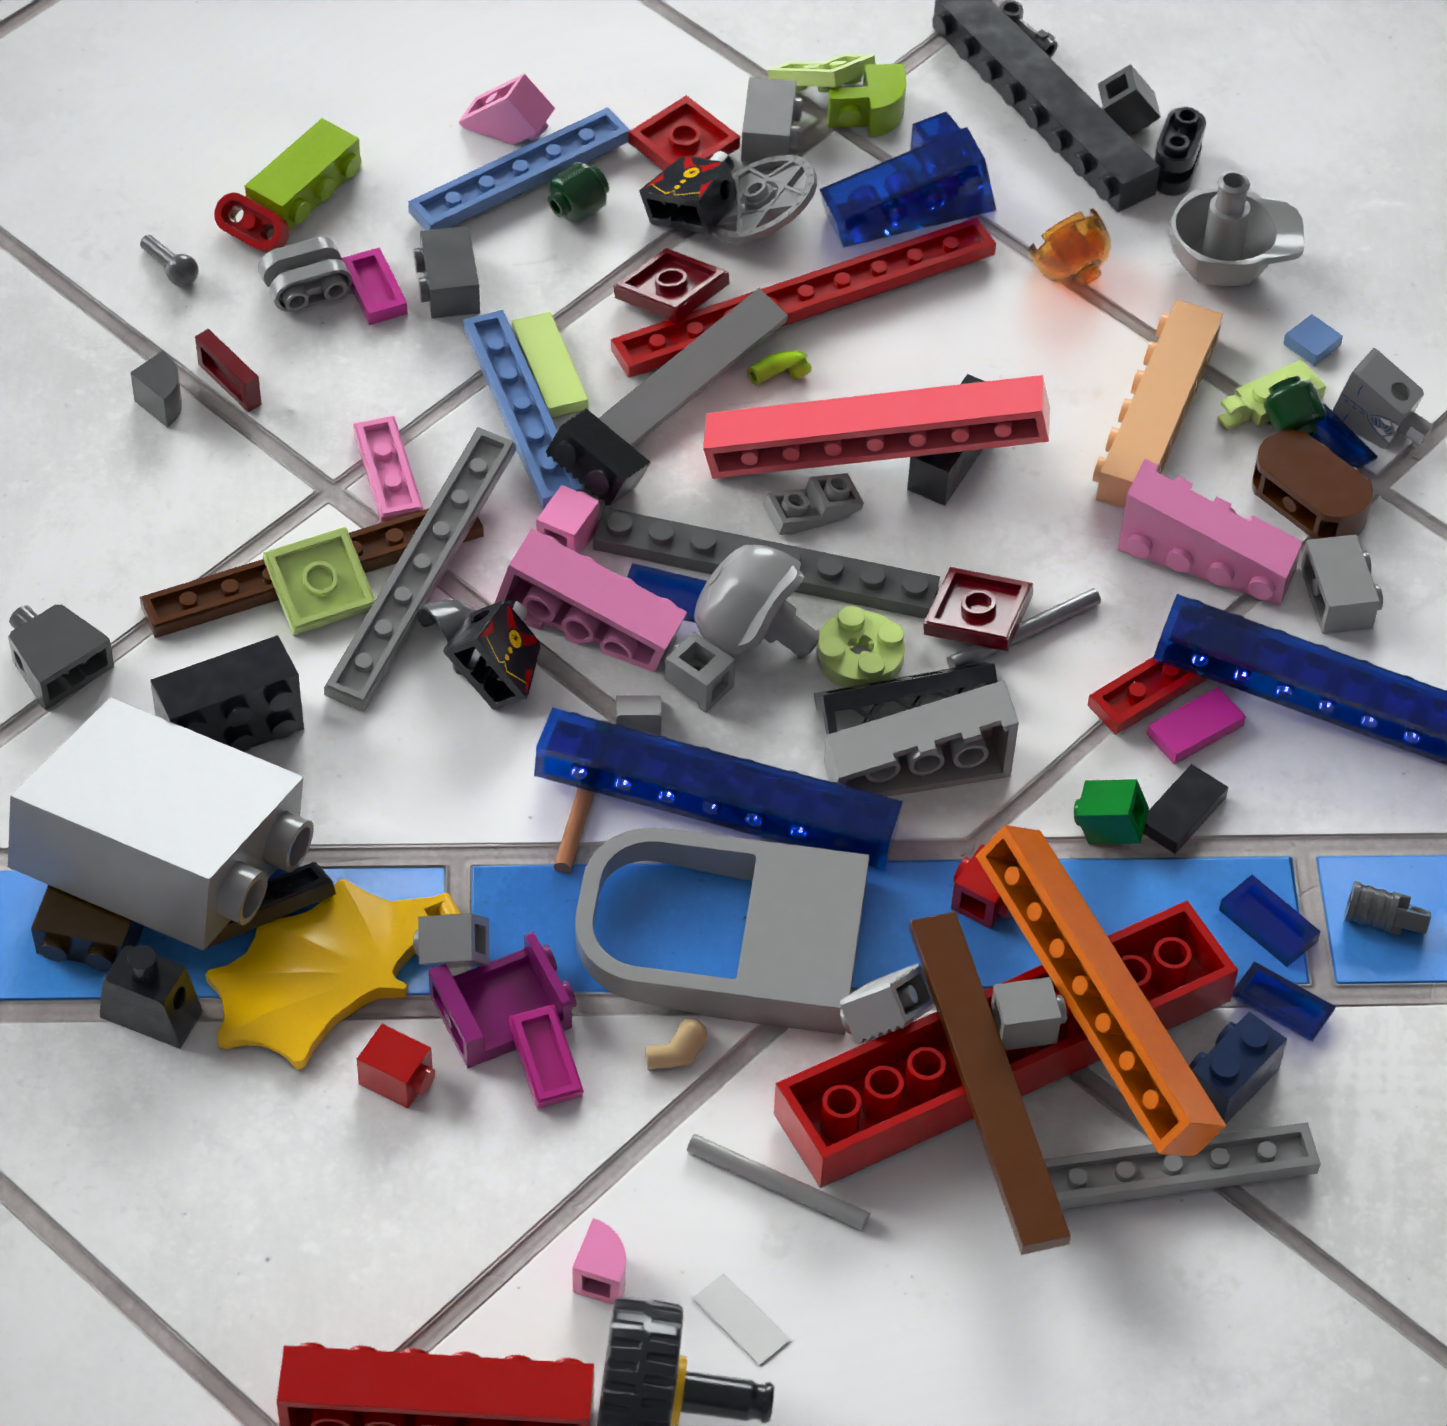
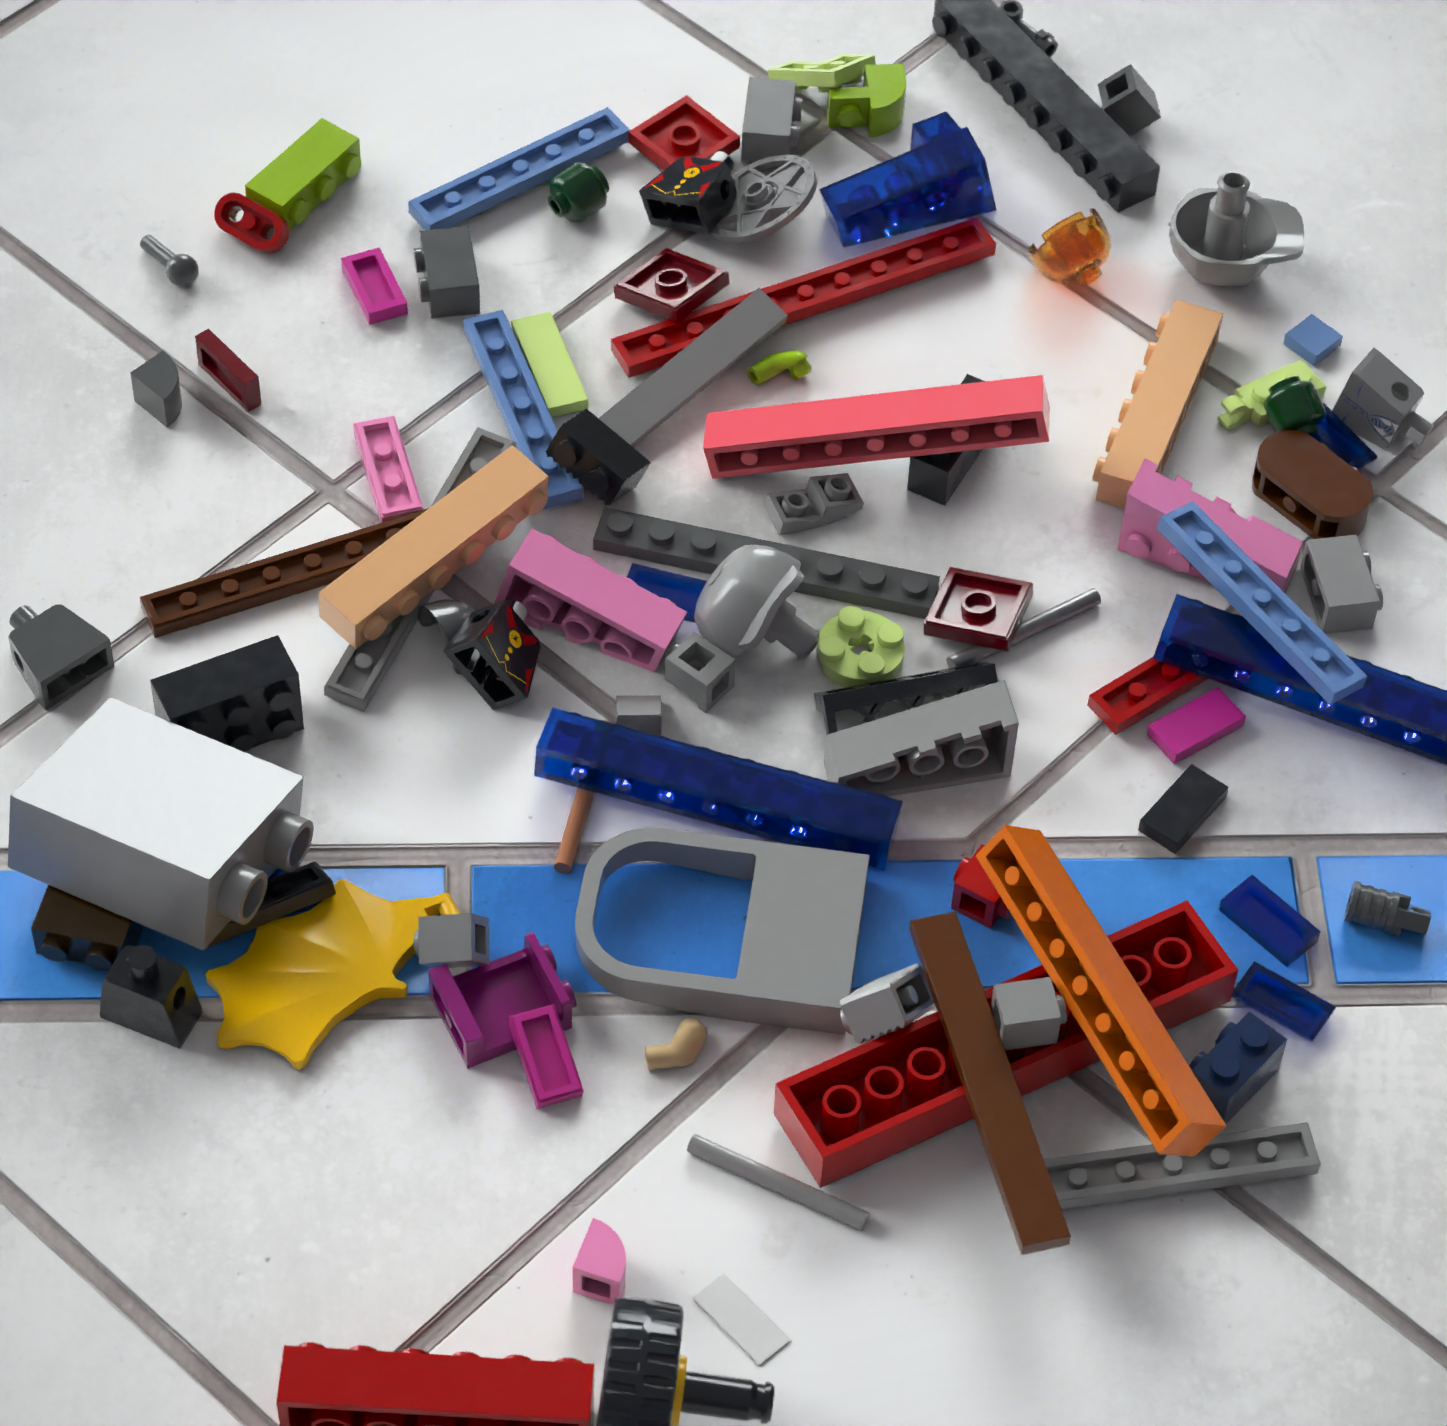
(305, 274): light grey brick -> none
(319, 580): yellowish green tile -> none
(395, 1066): red brick -> none
(433, 547): none -> light nougat brick
(509, 112): bright pink slope -> none
(570, 518): bright pink brick -> none
(1111, 811): green brick -> none
(1179, 150): black brick -> none
(1262, 603): none -> medium blue plate

